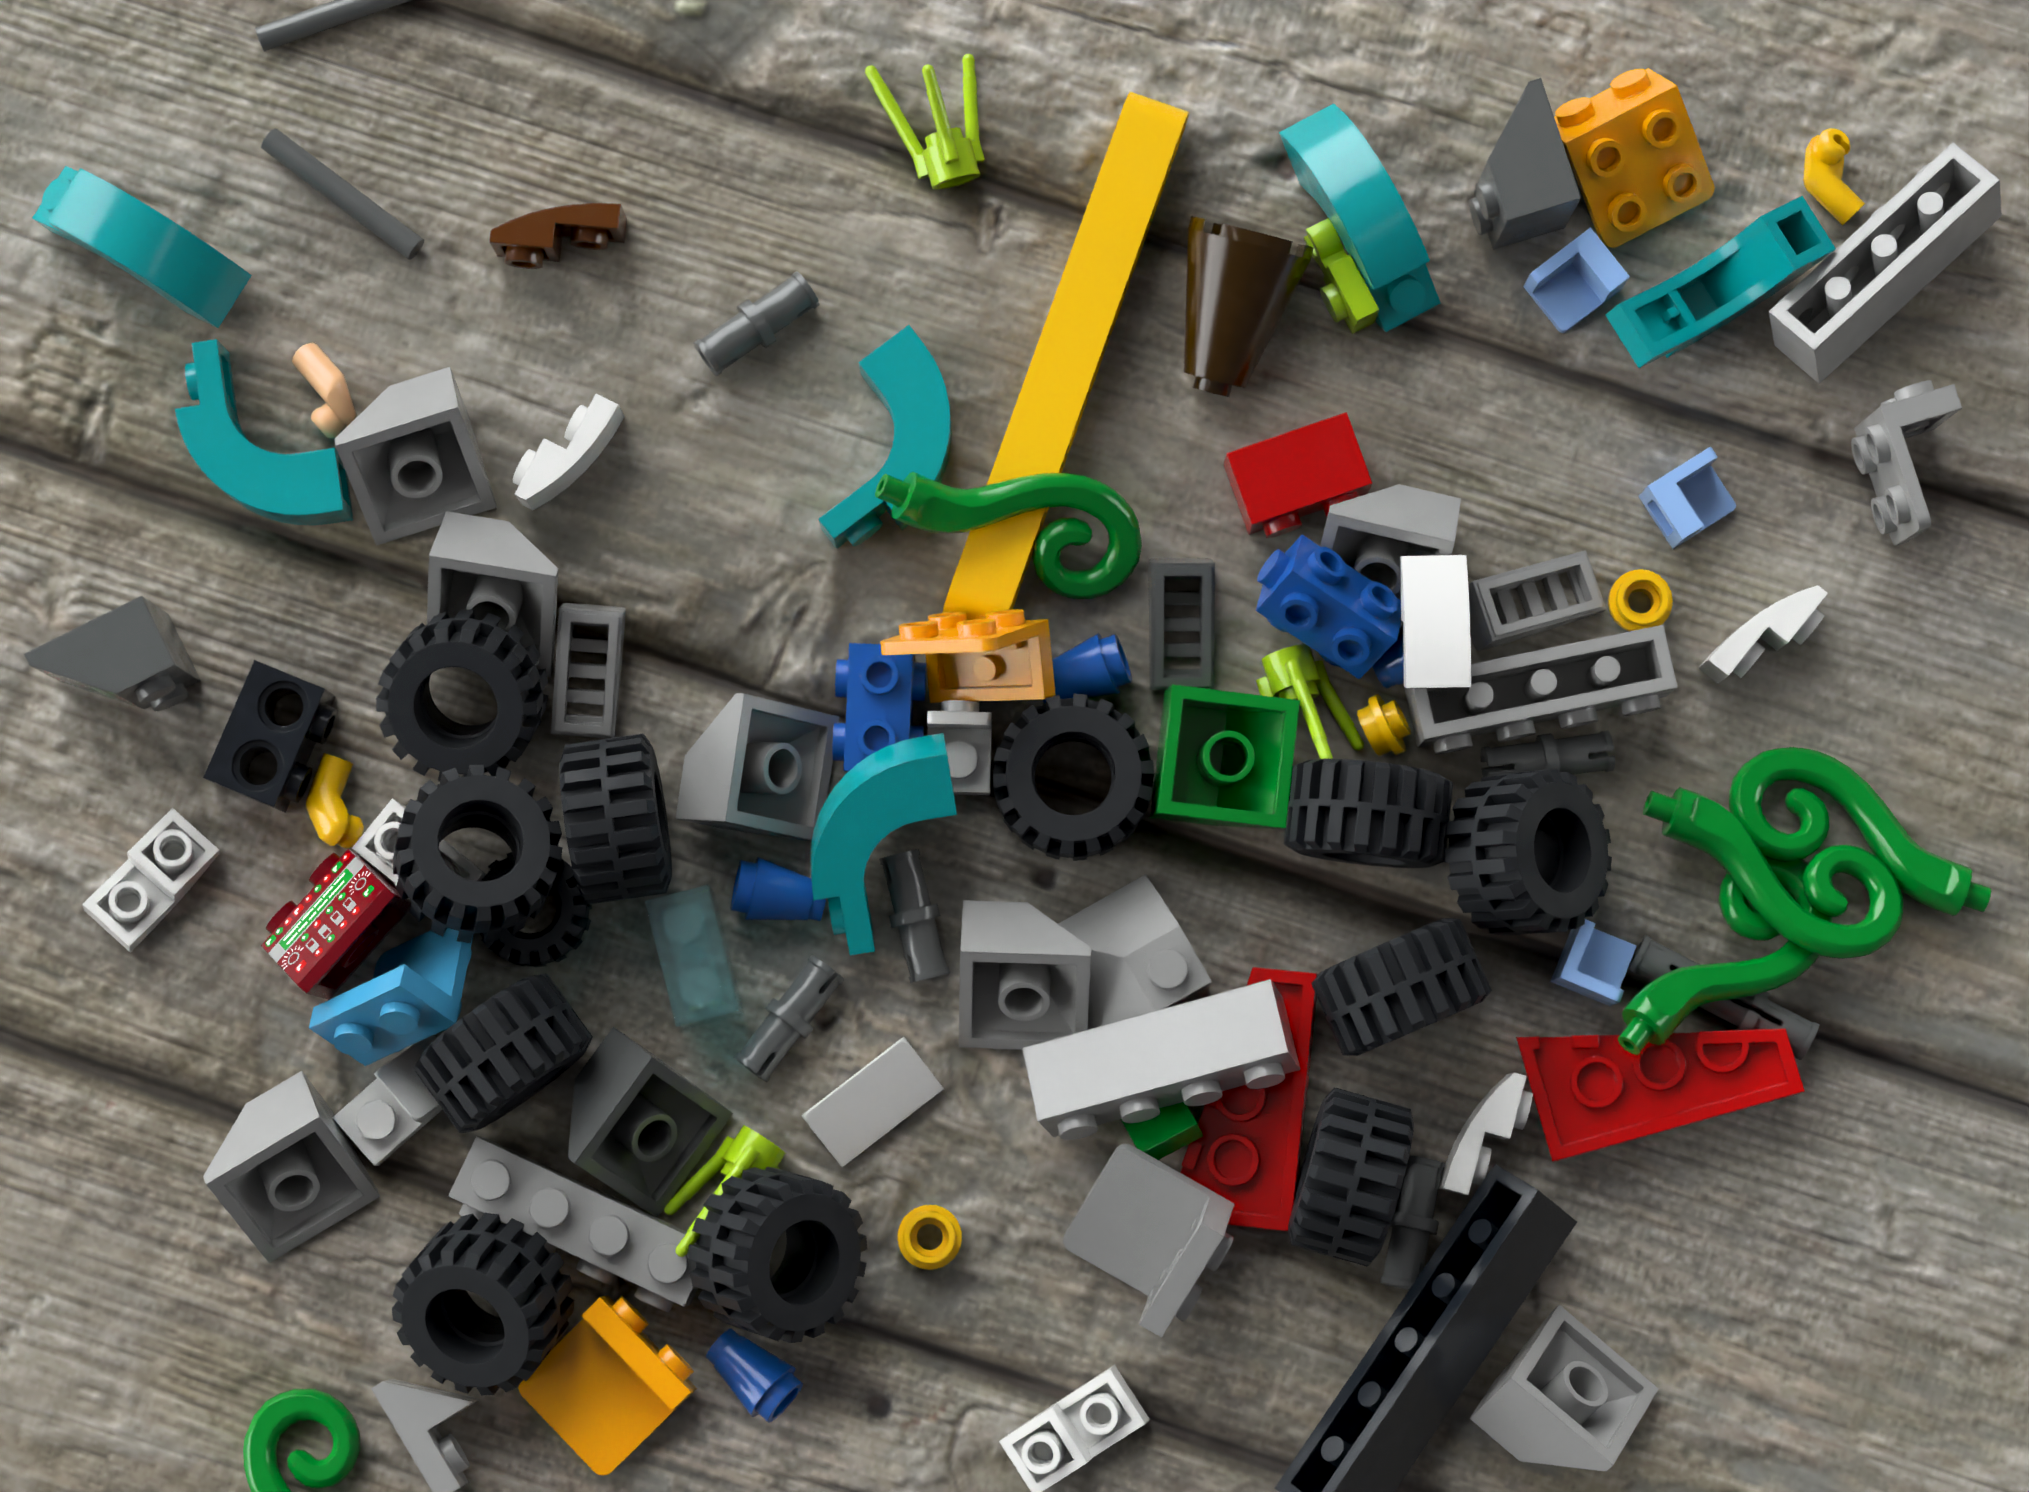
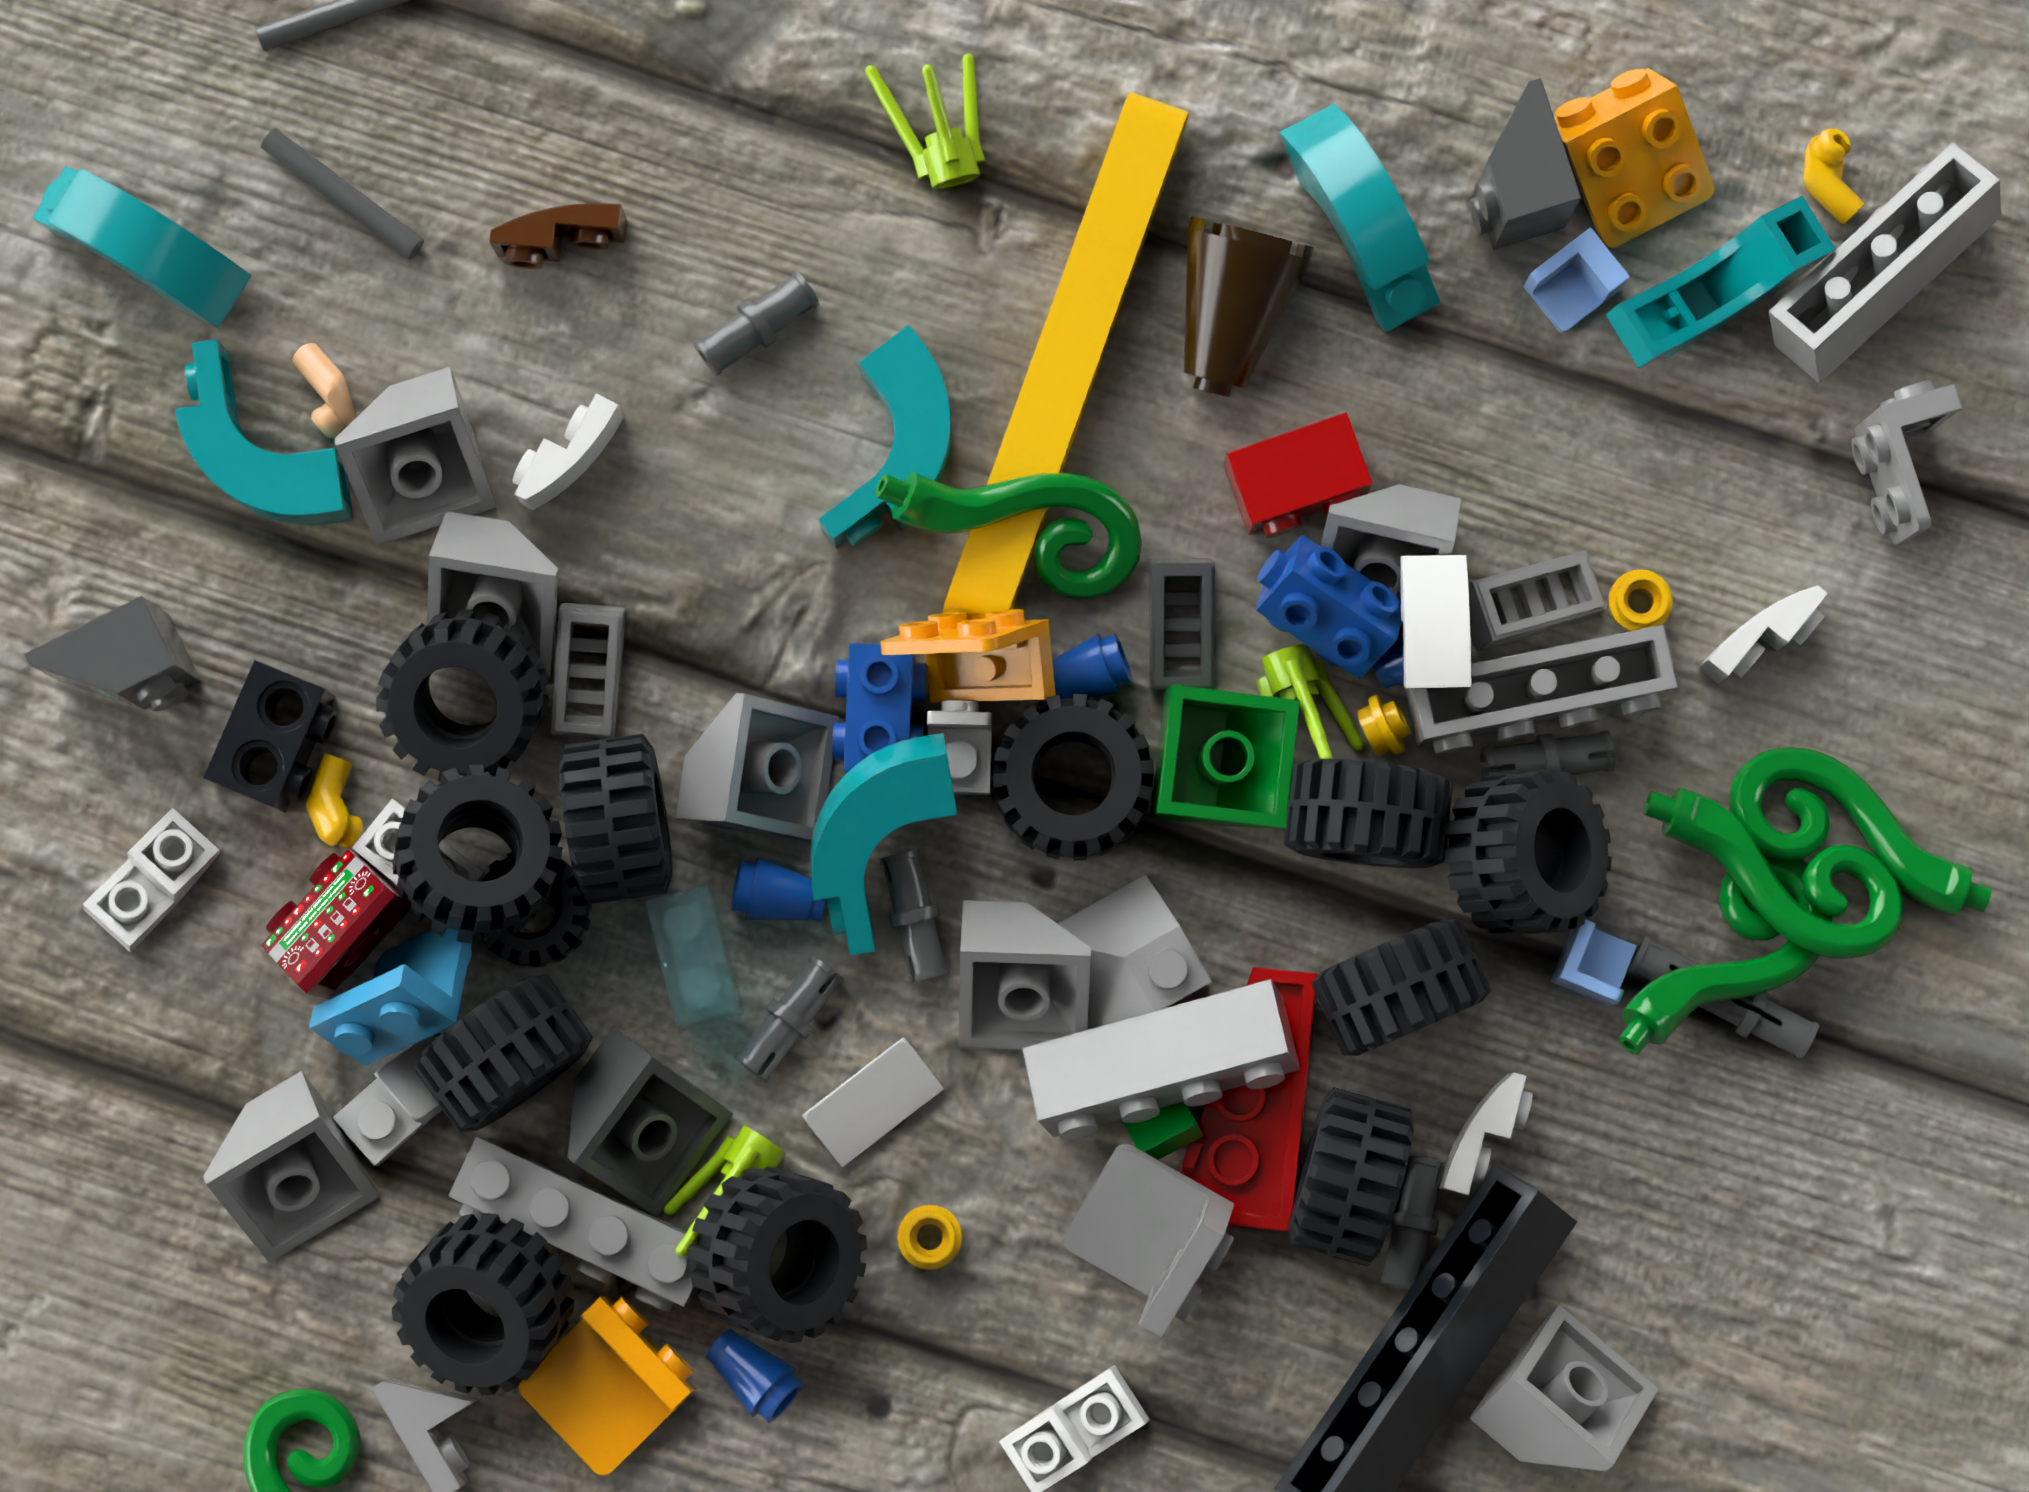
(1345, 289): lime plate -> none
(1604, 1096): red wing -> none
(1688, 499): light blue panel -> none

